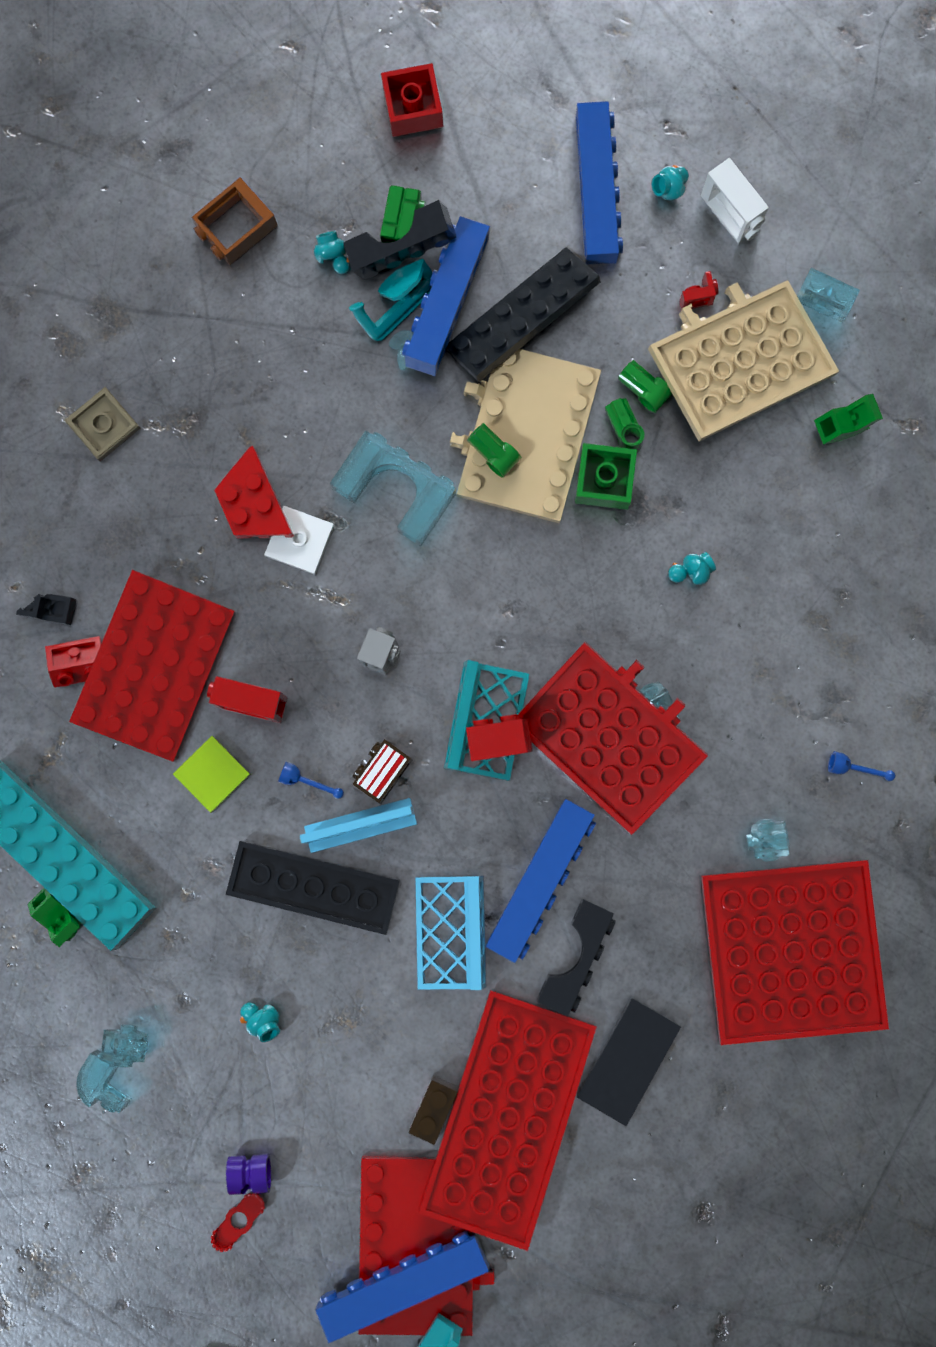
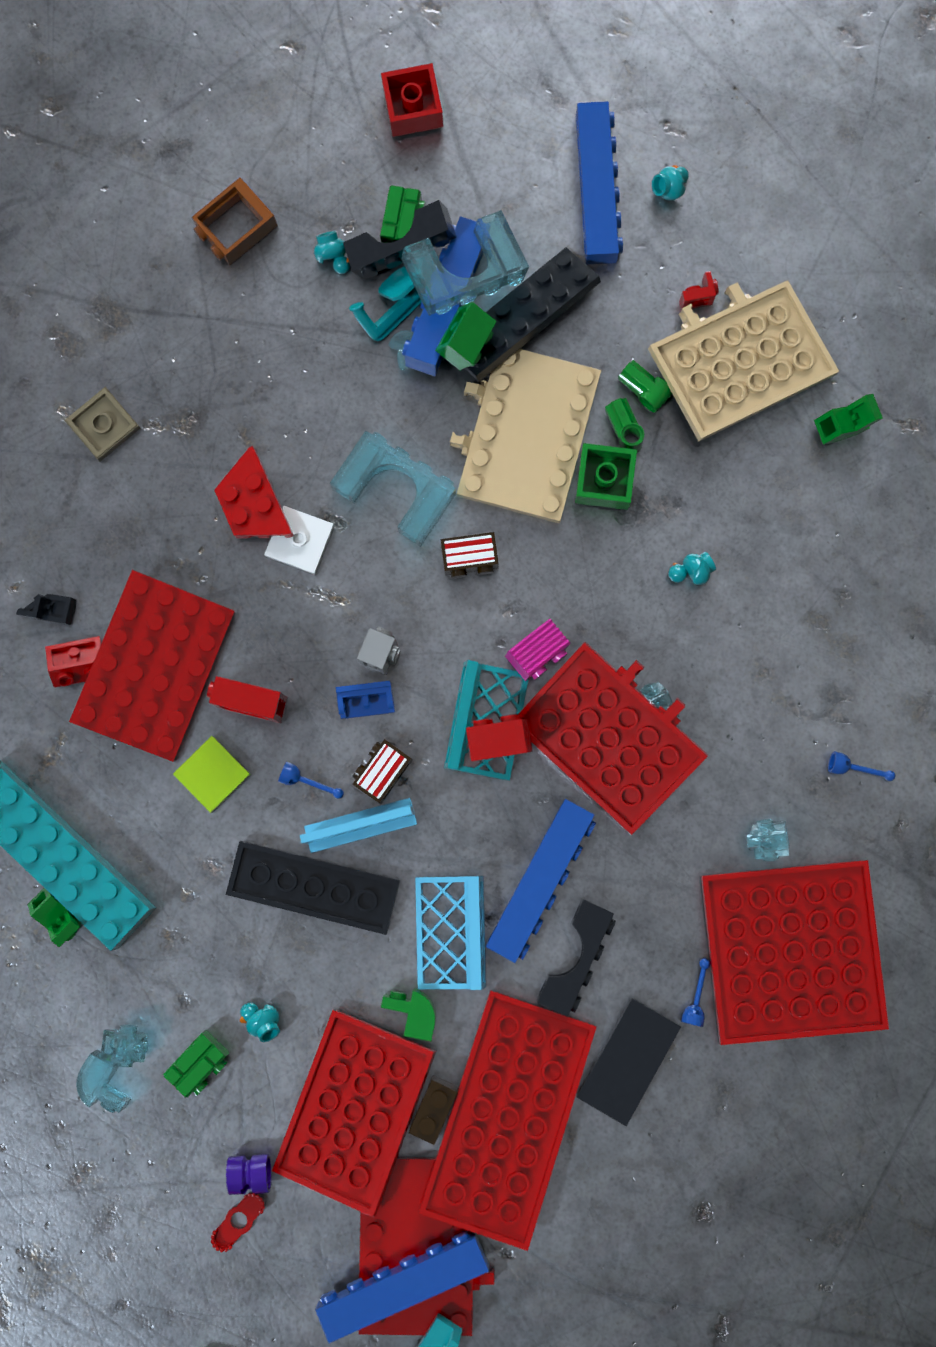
(196, 1064): none -> green brick
(354, 1112): none -> red plate
(365, 699): none -> blue hinge
(420, 1012): none -> green brick
(442, 290): none -> clear light blue arch
(466, 336): none -> green brick
(469, 554): none -> brick
(499, 455): green piece -> none
(537, 650): none -> dark pink brick
(694, 1014): none -> blue hinge
(734, 201): white window -> none
(827, 295): clear light blue brick -> none

